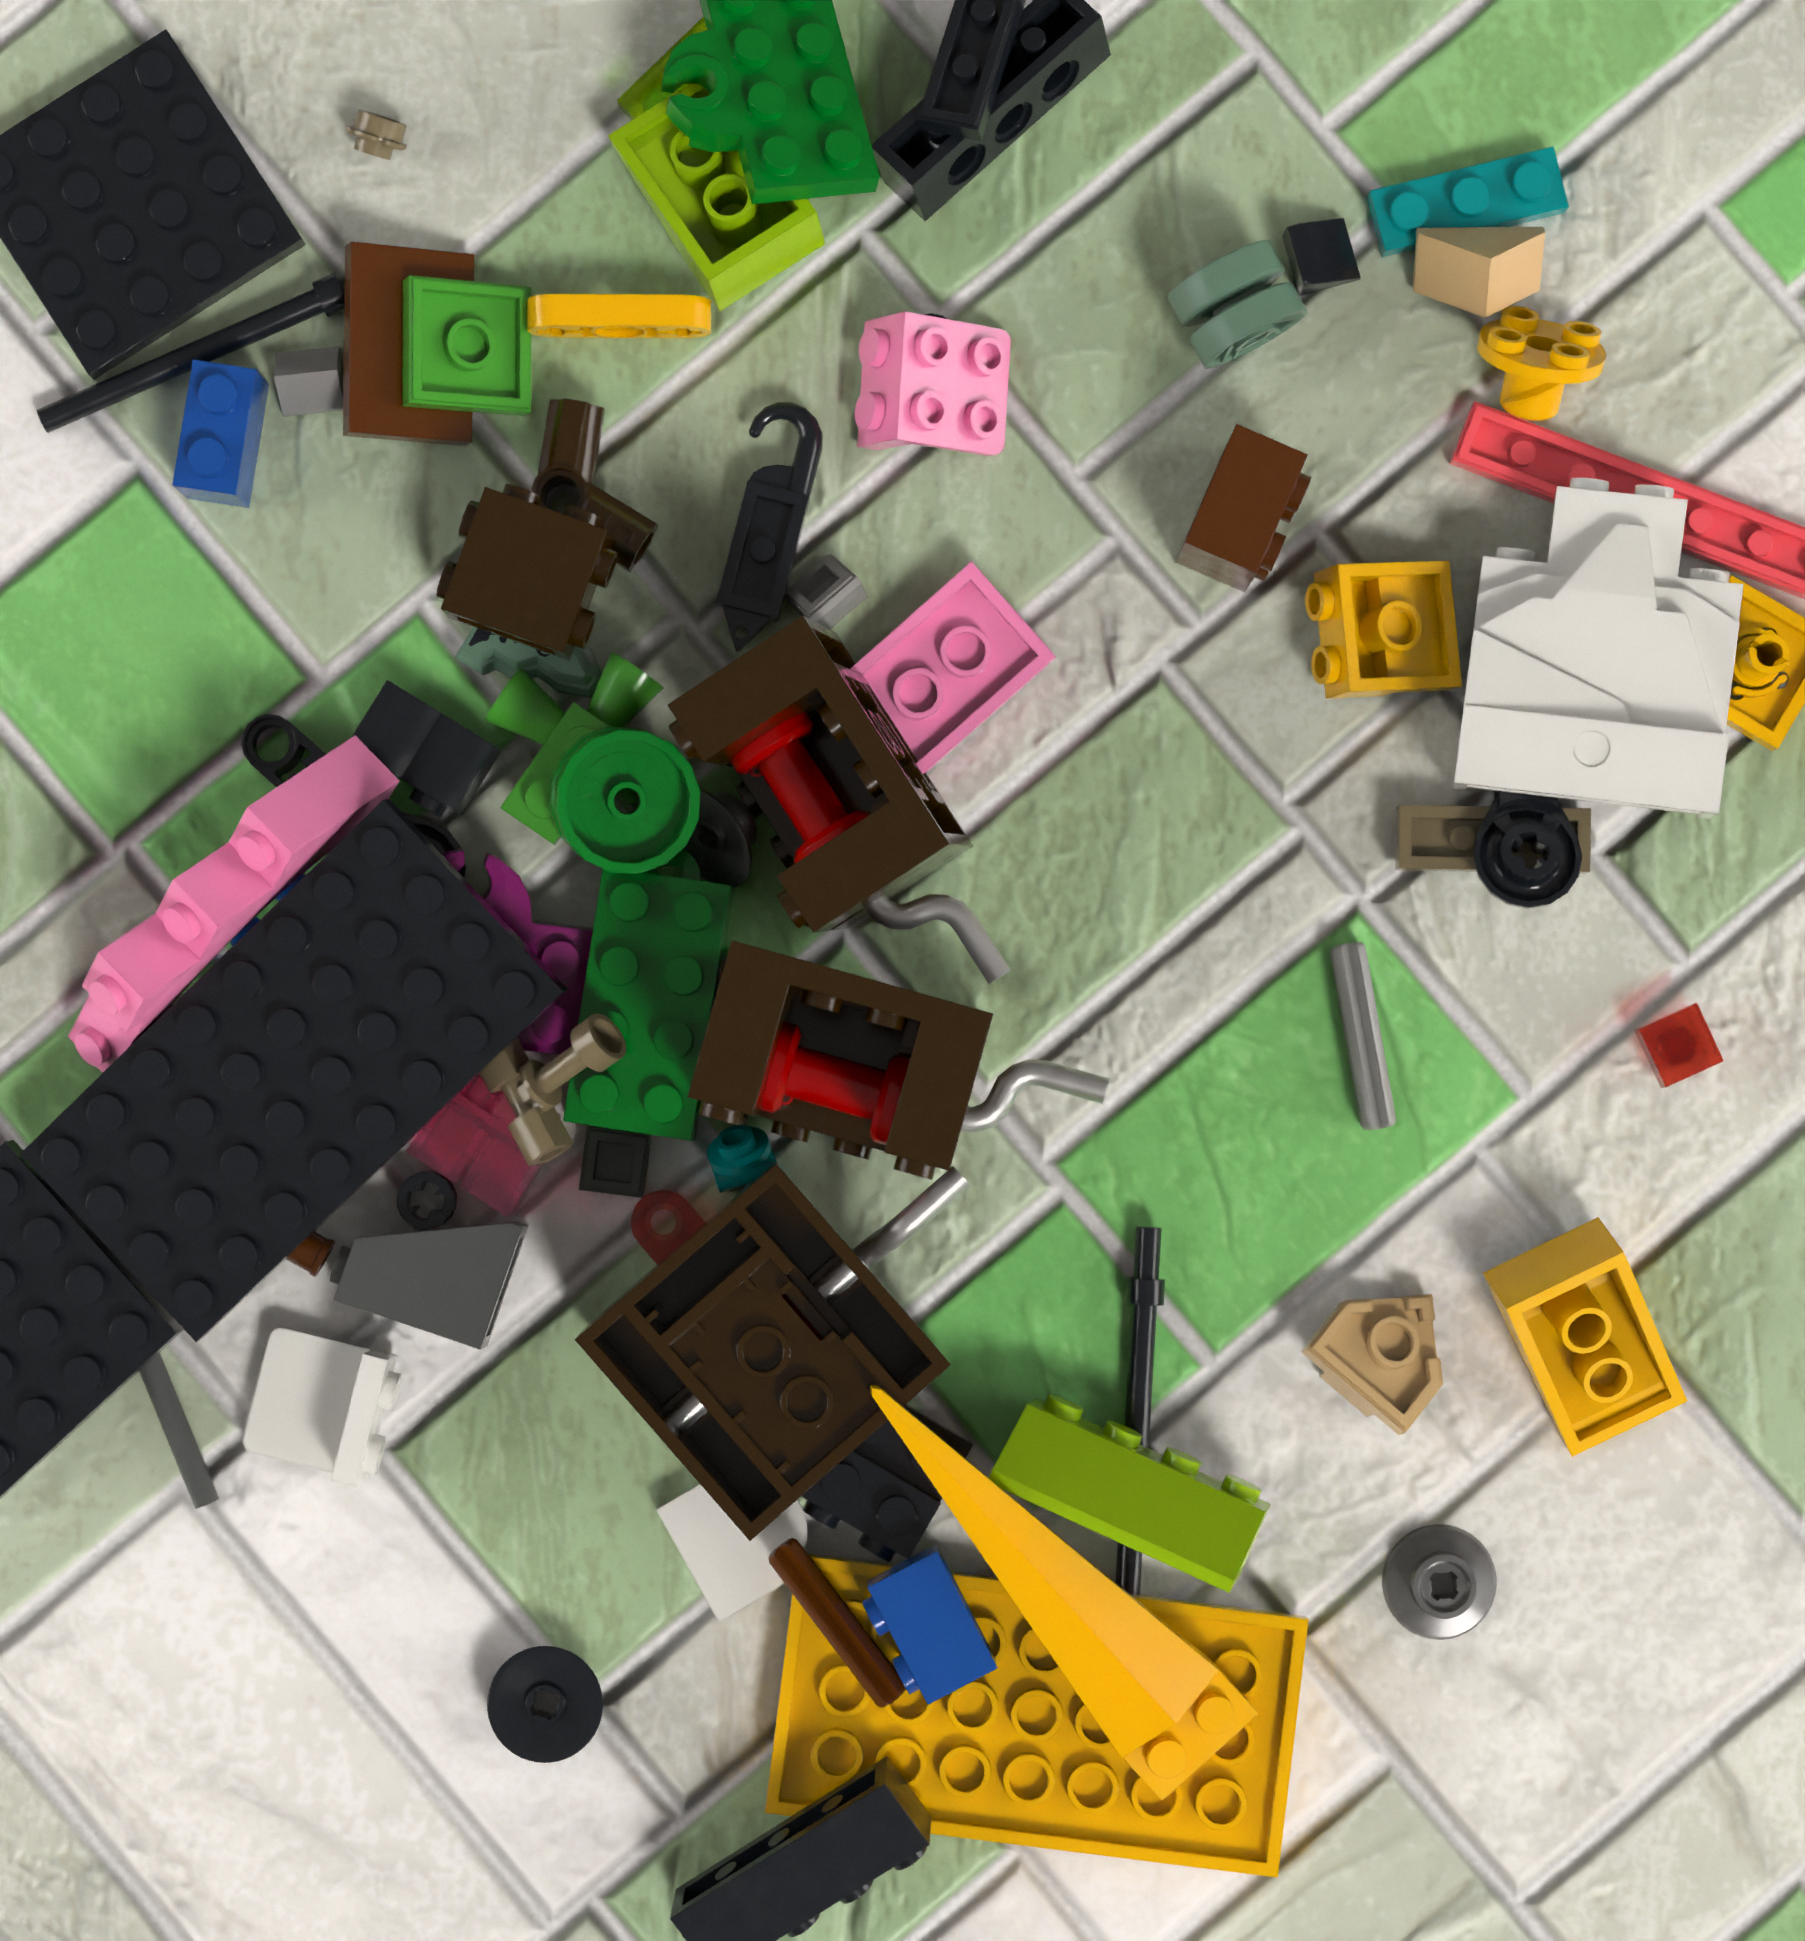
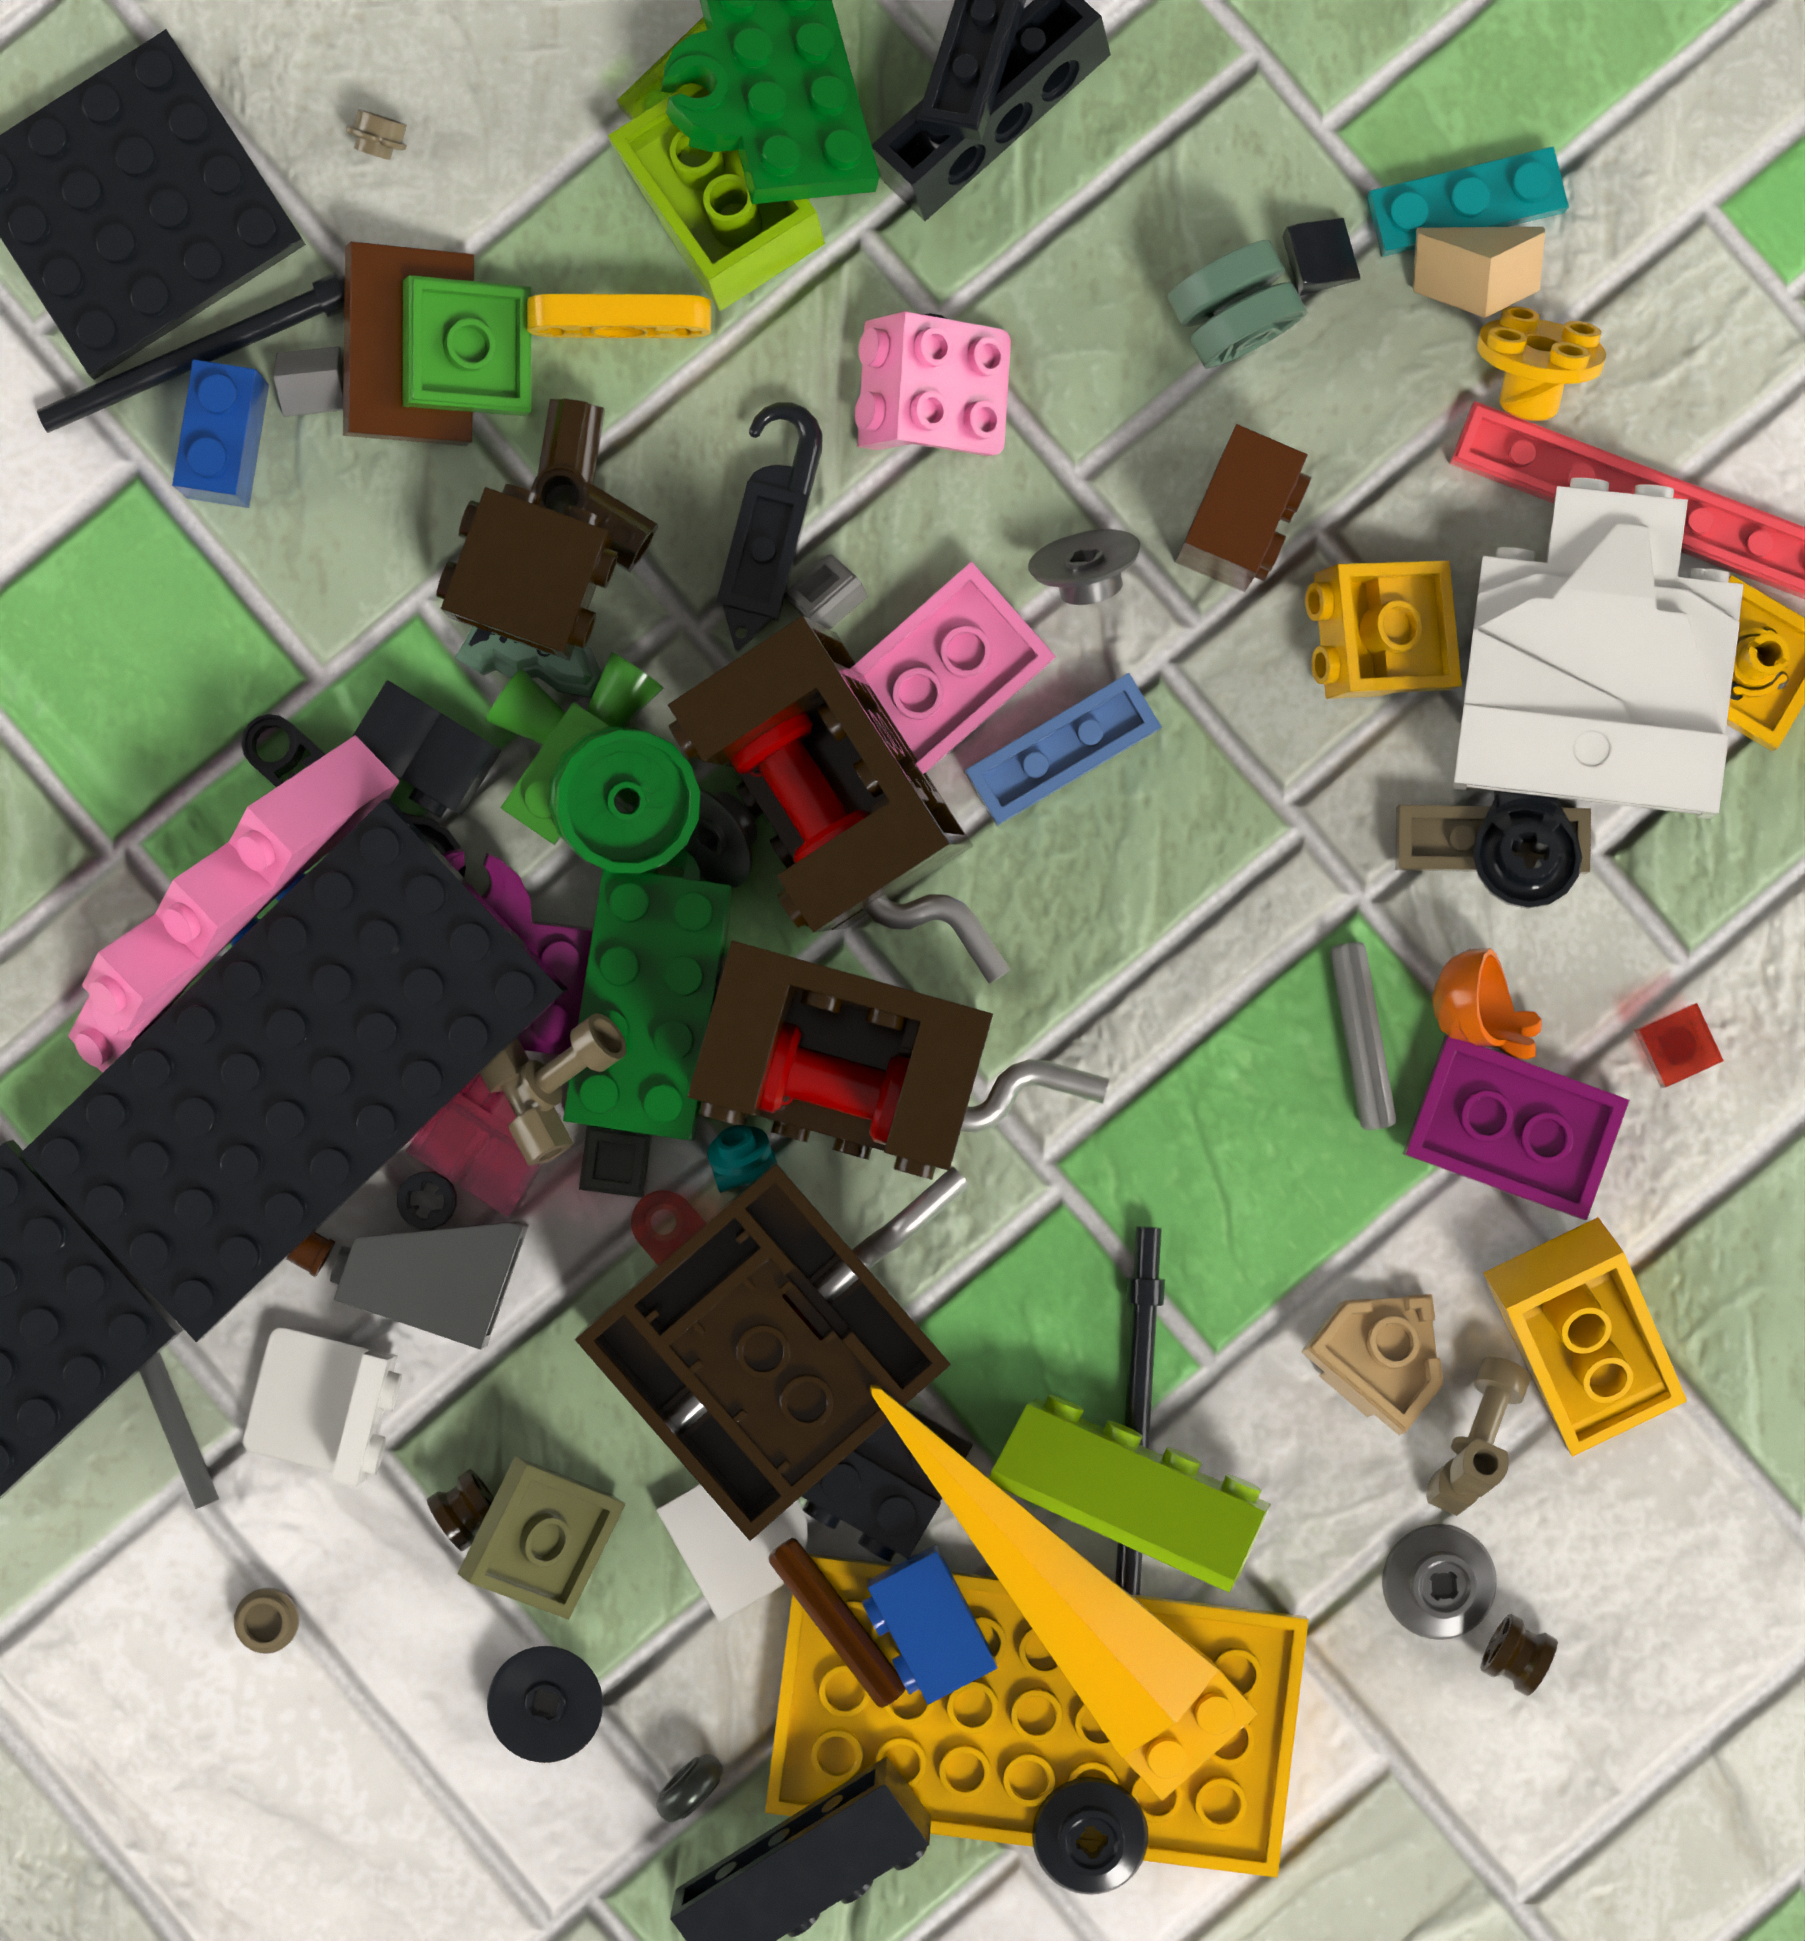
(266, 1620): none -> dark tan plate
(462, 1509): none -> dark brown wheel
(541, 1538): none -> olive plate
(689, 1788): none -> pearl dark grey piece
(1063, 749): none -> medium blue plate
(1064, 1819): none -> black piece
(1086, 564): none -> flat silver piece
(1477, 1008): none -> orange piece
(1478, 1462): none -> dark tan bar
(1516, 1127): none -> magenta plate
(1519, 1655): none -> dark brown wheel

